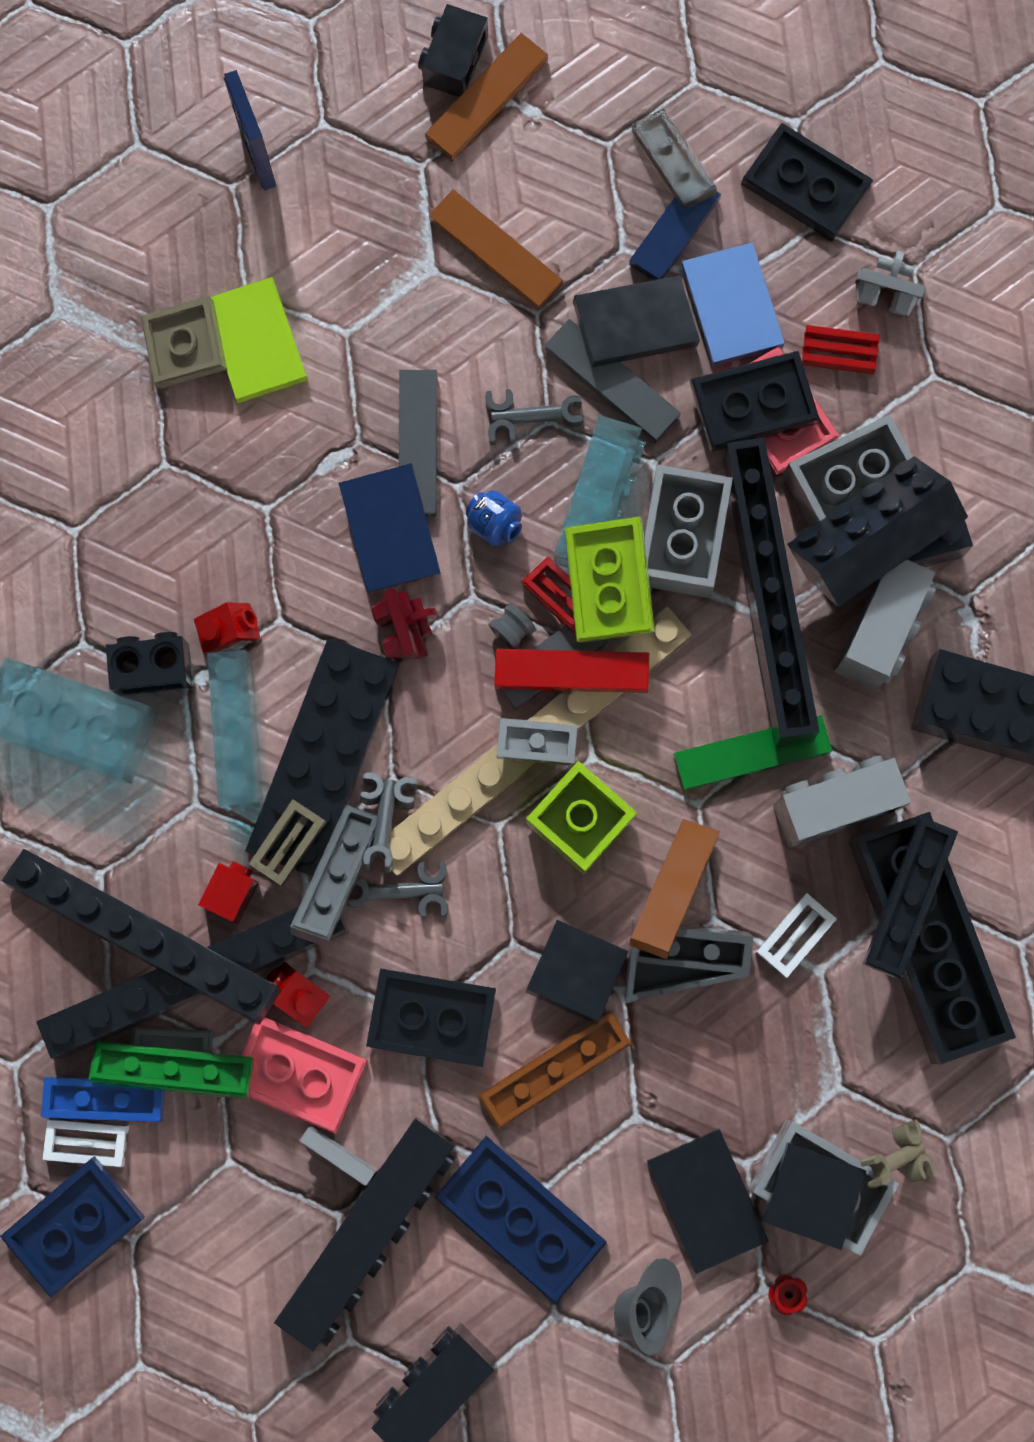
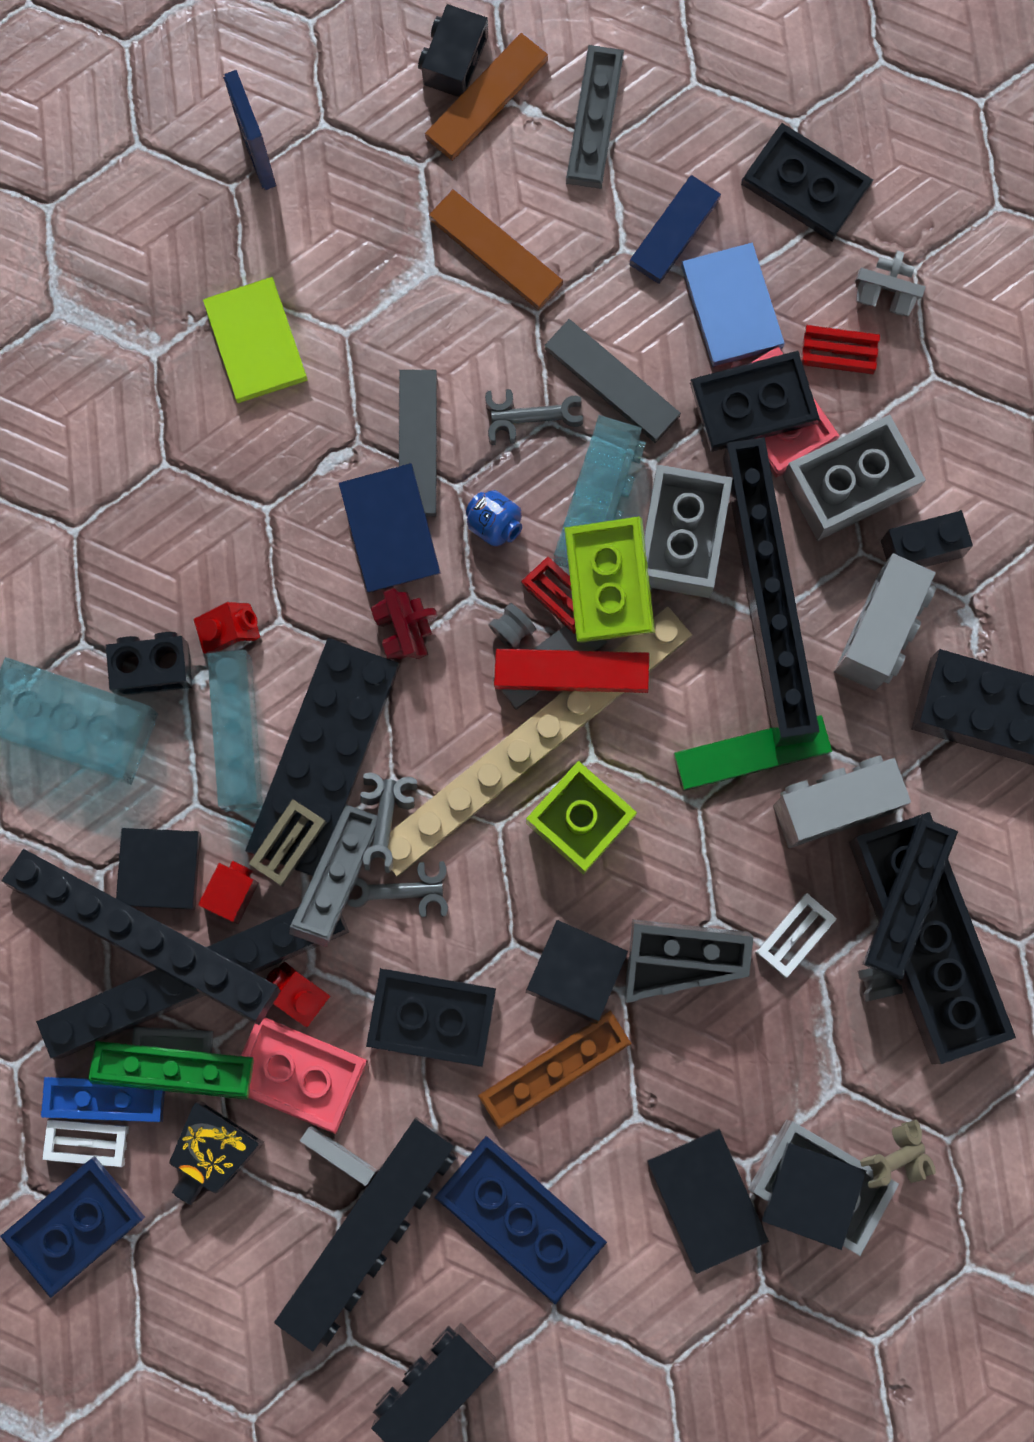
(158, 868): none -> black tile
(183, 342): dark tan tile -> none
(210, 1152): none -> black torso
(537, 741): light grey plate -> none
(594, 117): none -> dark grey tile
(636, 321): black tile -> none
(648, 1309): dark grey piece -> none
(674, 159): clear smoke tile -> none
(674, 889): dark orange tile -> none
(796, 1302): red plate -> none
(877, 530): black brick -> none
(878, 984): none -> dark grey wheel

